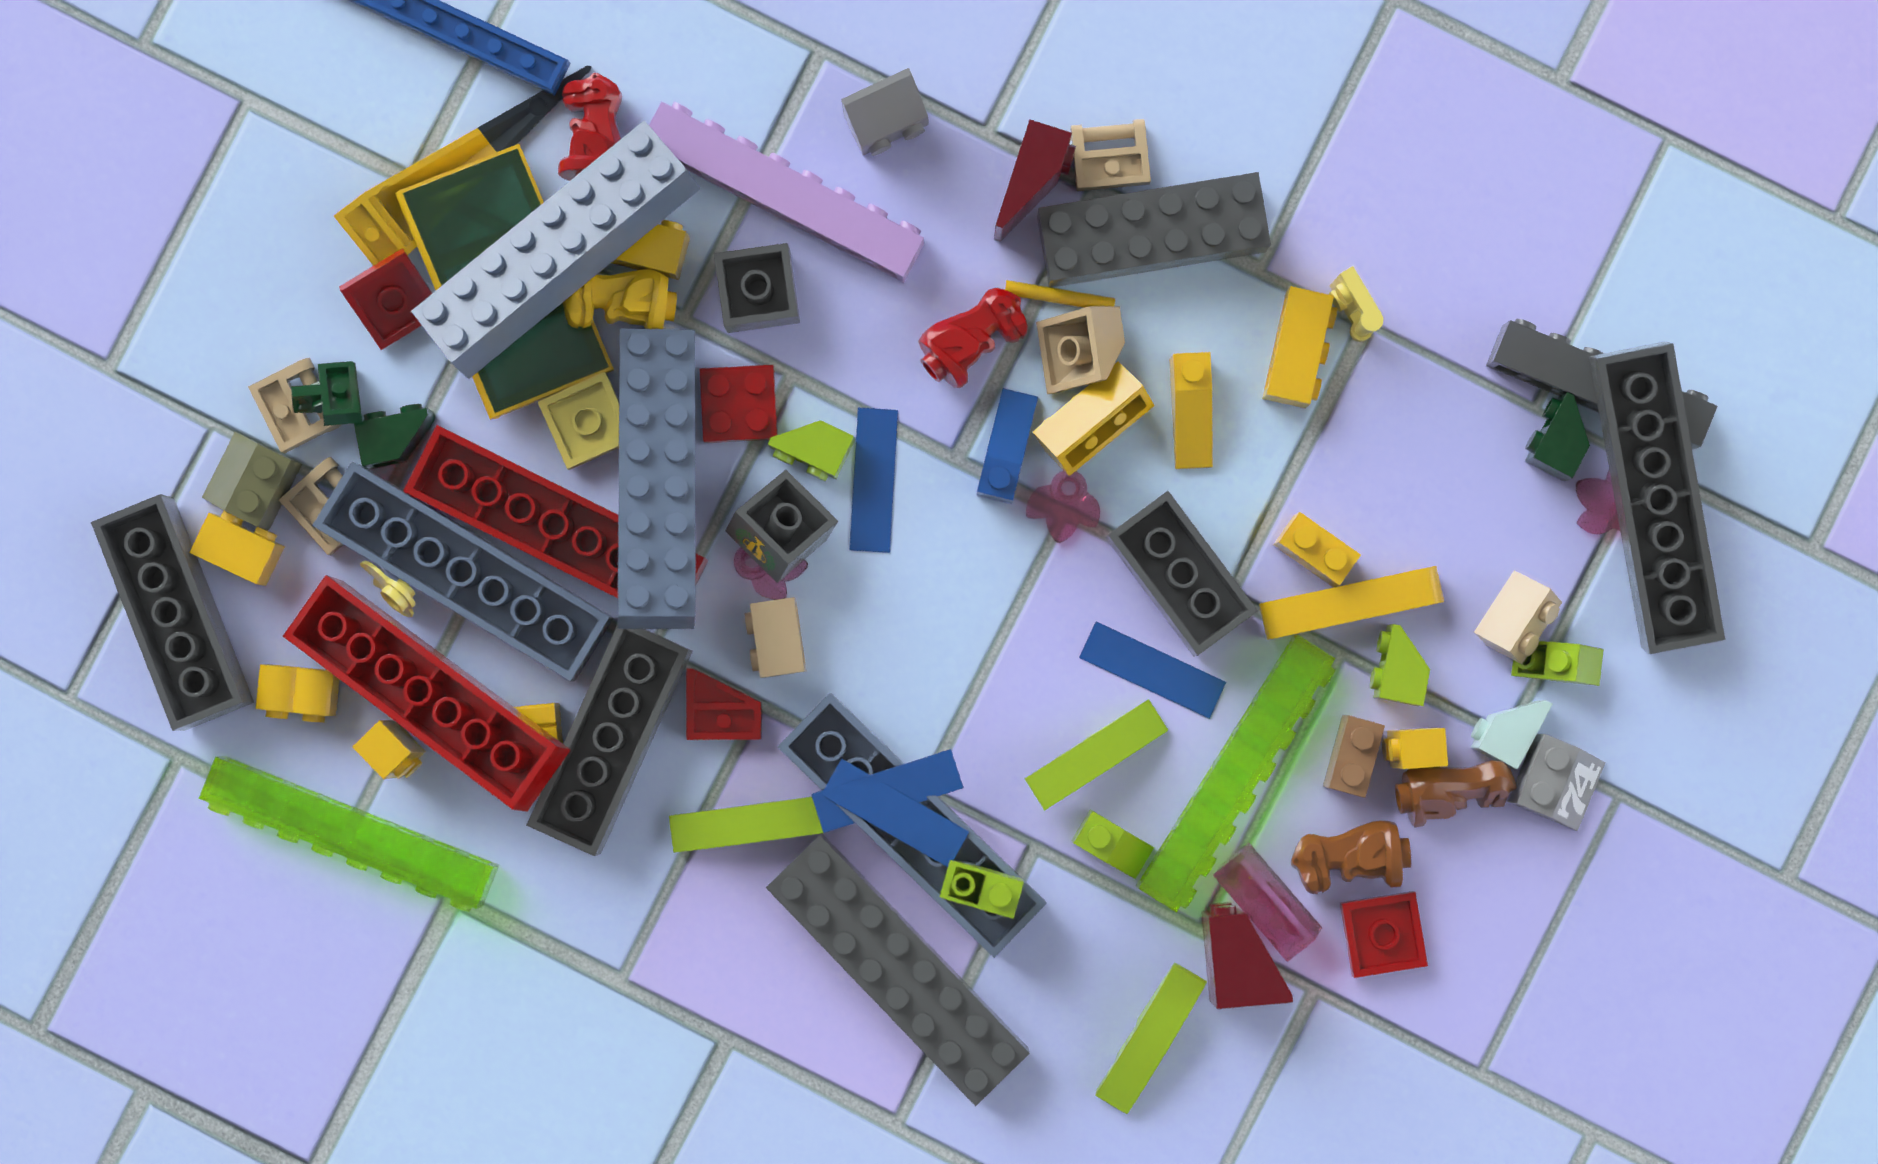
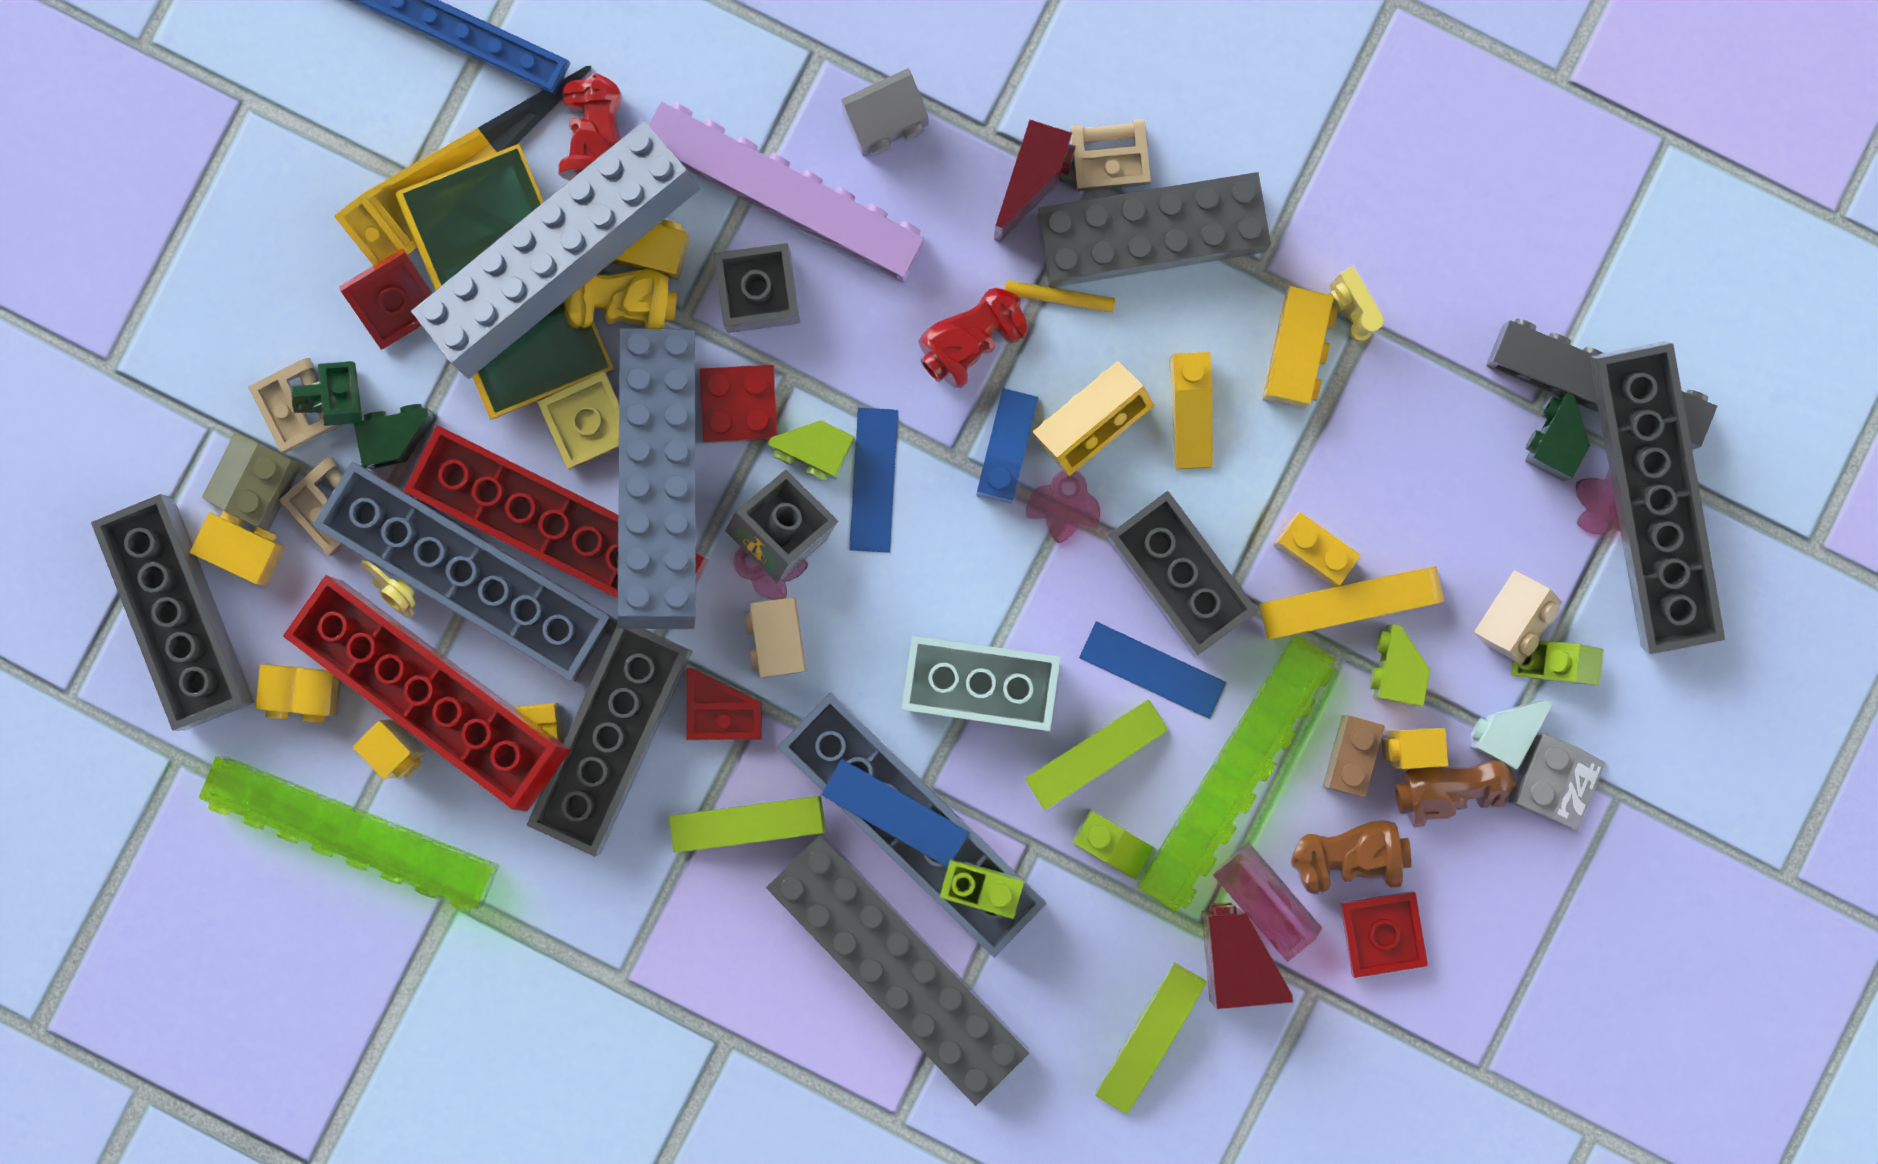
(917, 779): blue sticker -> none
(980, 683): none -> light aqua brick
(1080, 346): tan slope -> none

